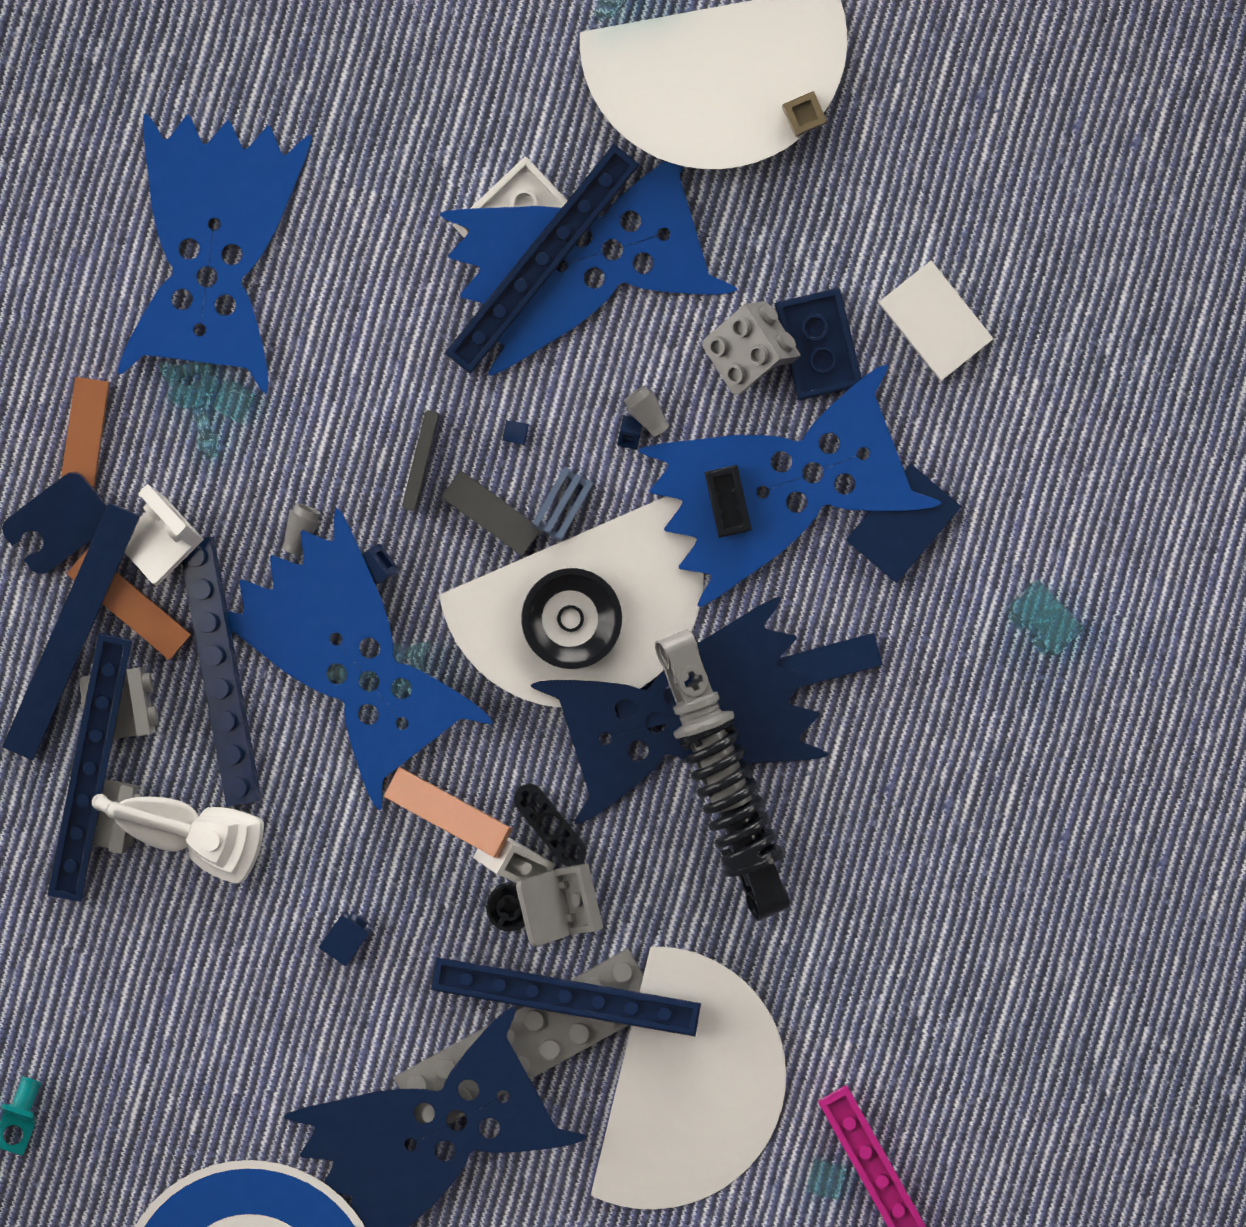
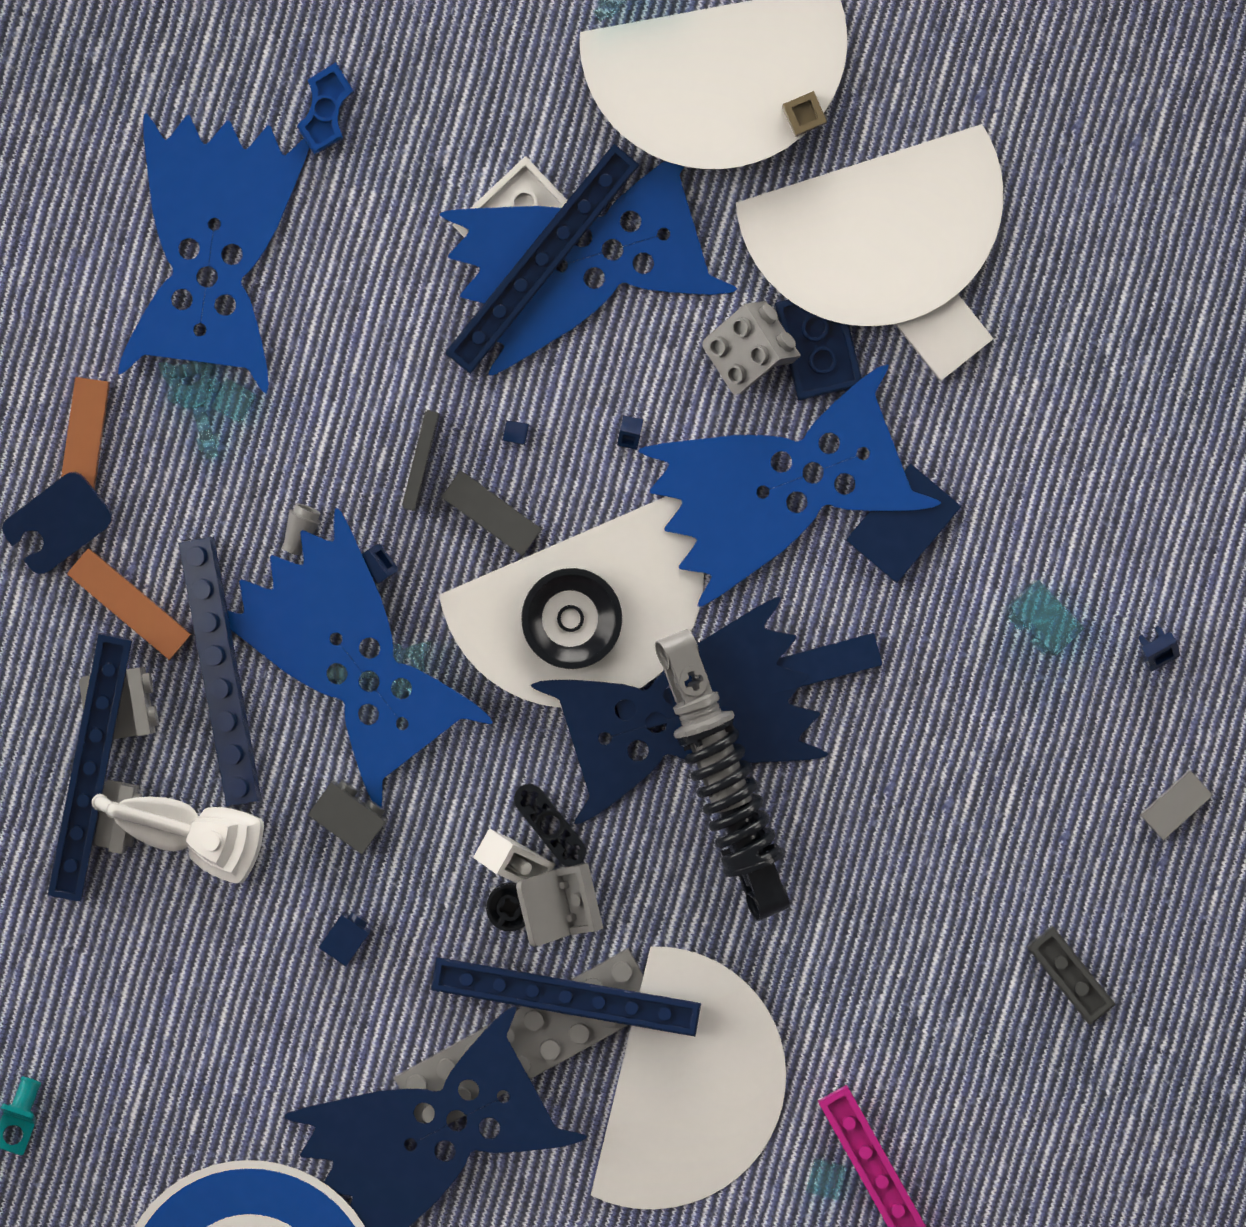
(71, 631): dark blue tile -> none
(161, 537): white bracket -> none
(329, 93): none -> blue tile
(348, 816): none -> dark grey brick
(448, 812): tile -> none
(575, 480): sand blue tile -> none
(646, 410): light grey cone -> none
(728, 501): black plate -> none
(882, 233): none -> white sticker
(1070, 975): none -> dark grey tile
(1159, 650): none -> dark blue tile
(1176, 805): none -> light grey tile

